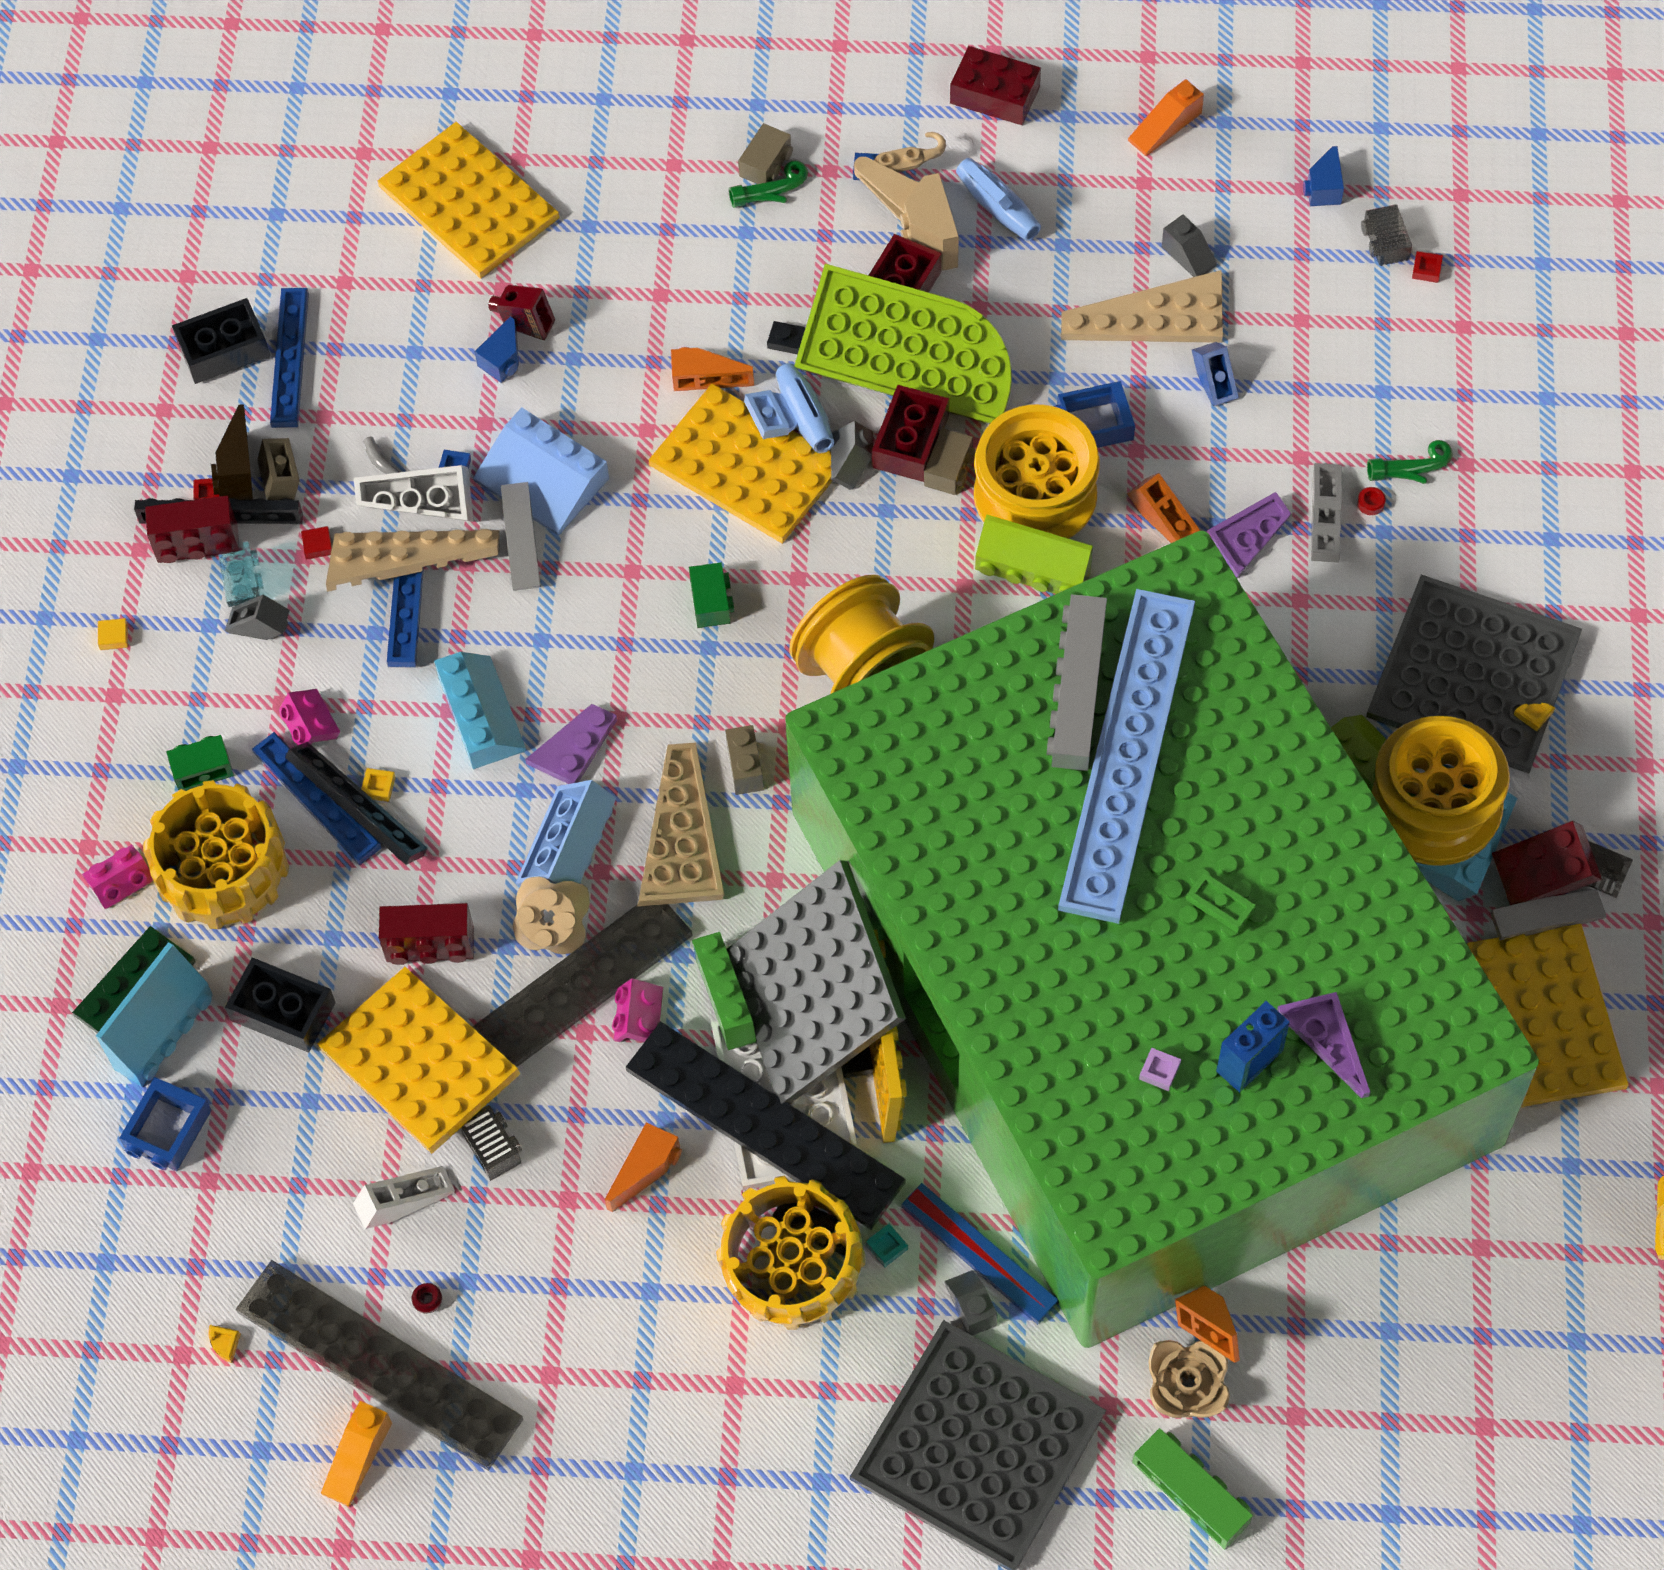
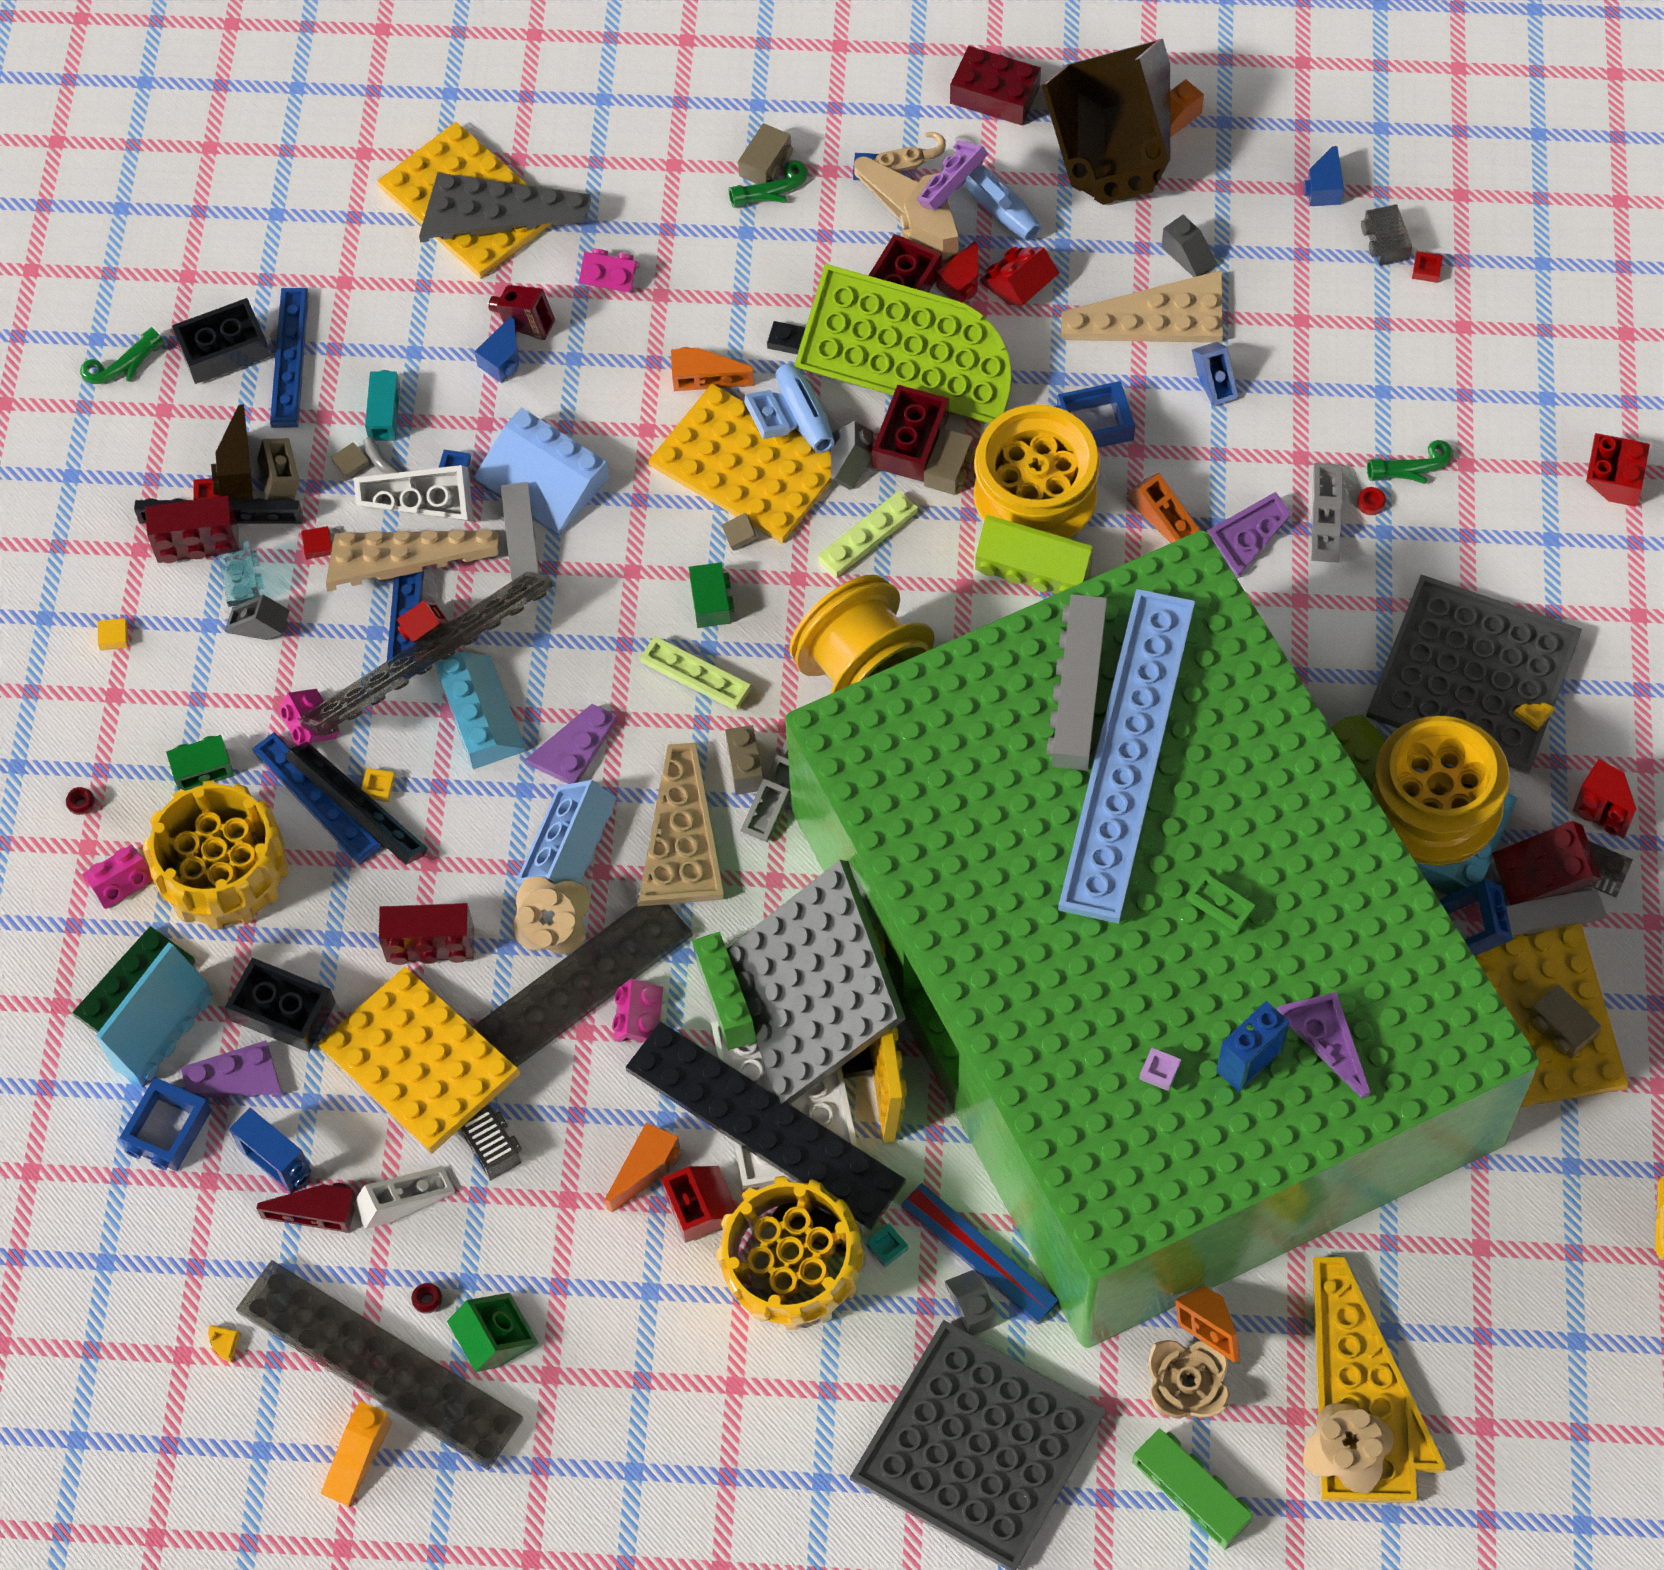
(77, 794): none -> dark red plate
(129, 360): none -> green plant
(237, 1072): none -> medium lavender wing
(270, 1150): none -> blue window
(316, 1207): none -> dark red slope
(350, 460): none -> dark tan tile
(382, 405): none -> teal brick
(421, 621): none -> red slope
(421, 655): none -> clear smoke plate
(491, 206): none -> dark grey wing
(491, 1331): none -> green slope
(608, 271): none -> dark pink bracket
(695, 673): none -> yellowish green plate
(698, 1199): none -> red slope
(739, 531): none -> dark tan tile
(770, 799): none -> light grey slope
(867, 533): none -> yellowish green plate
(956, 169): none -> medium lavender wing
(960, 275): none -> red slope
(1020, 274): none -> red slope
(1113, 120): none -> dark brown windscreen
(1358, 1467): none -> tan brick
(1361, 1372): none -> yellow wing
(1493, 914): none -> blue window
(1564, 1022): none -> dark tan brick
(1606, 799): none -> red slope
(1617, 468): none -> red slope

